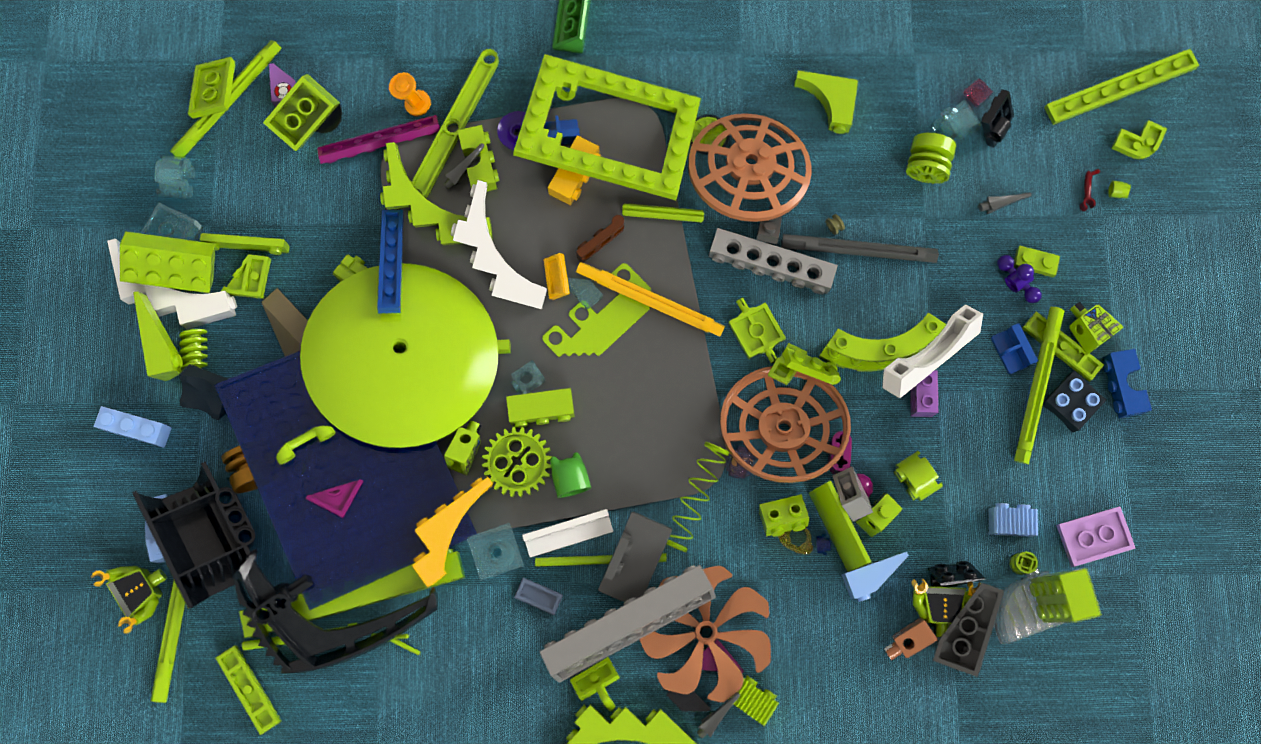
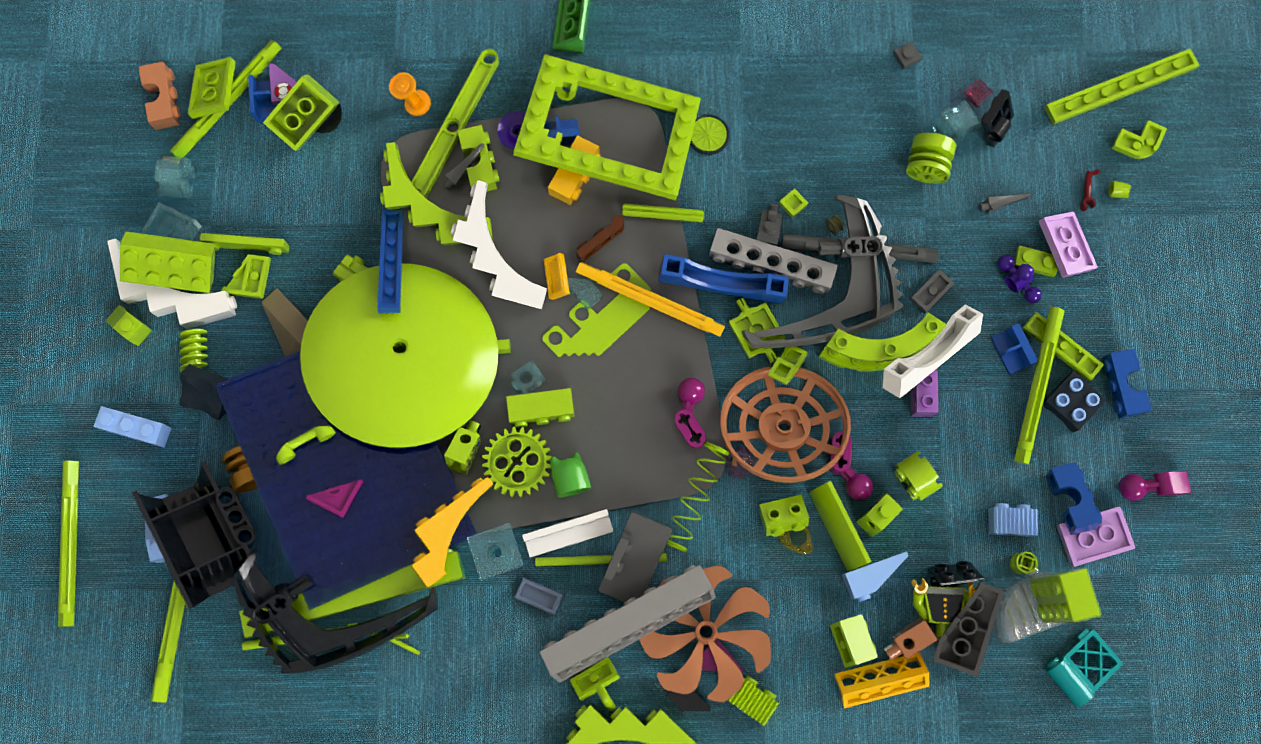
(68, 543): none -> lime piece
(128, 325): none -> lime slope
(134, 592): torso -> none
(159, 351): lime wedge -> none
(163, 111): none -> nougat arch
(248, 689): lime plate -> none
(260, 99): none -> blue panel
(378, 139): magenta plate -> none
(690, 392): none -> magenta beam
(711, 721): dark grey piece -> none
(749, 173): nougat dish -> none
(753, 286): none -> blue arch
(793, 203): none -> lime plate
(811, 366): lime plate -> none
(823, 544): clear blue plate -> none
(835, 94): lime arch -> none
(852, 494): light grey slope -> none
(853, 641): none -> brick
(863, 285): none -> dark grey piece
(884, 684): none -> yellow fence
(907, 55): none -> dark grey plate
(932, 291): none -> dark grey plate
(1068, 244): none -> lavender plate
(1069, 676): none -> teal piece
(1070, 480): none -> blue arch
(1093, 326): lime torso -> none
(1135, 487): none -> magenta beam

